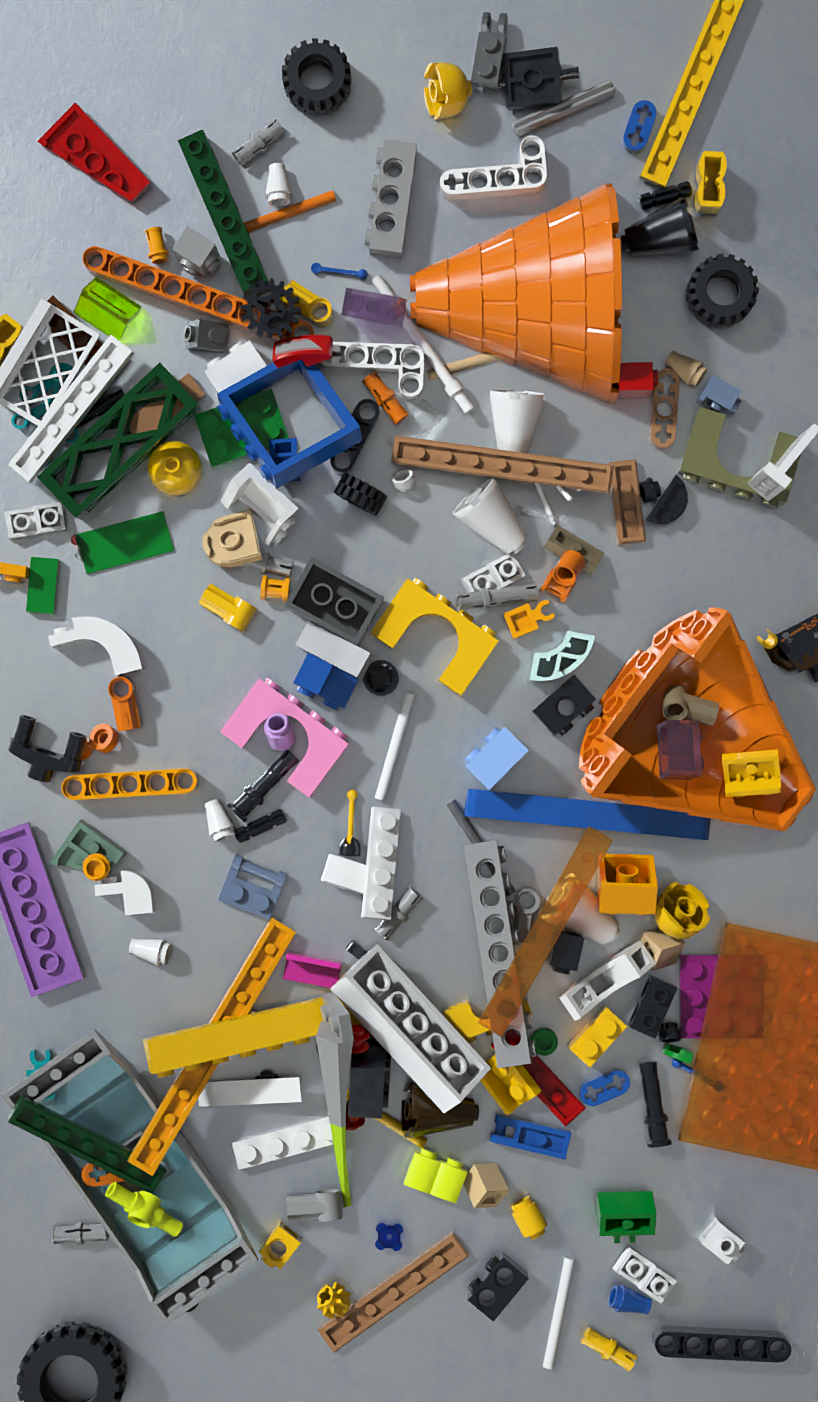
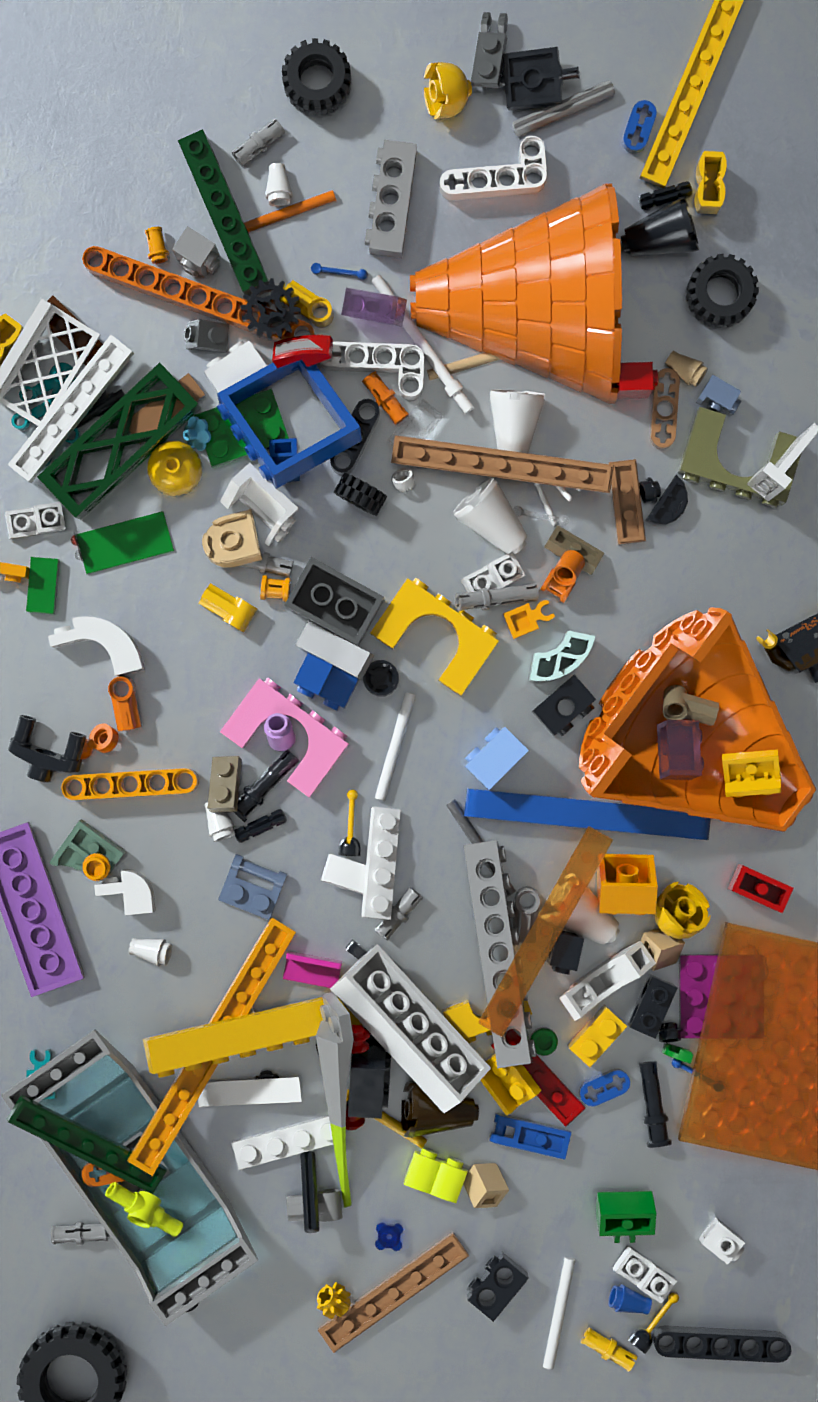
(91, 150): red wing -> none
(106, 308): clear neon green panel -> none
(197, 433): none -> medium azure plant
(224, 784): none -> dark tan plate
(285, 1235): yellow brick -> none
(309, 1192): none -> black axle
(529, 1217): yellow brick -> none
(642, 1338): none -> hinge
(760, 888): none -> red brick

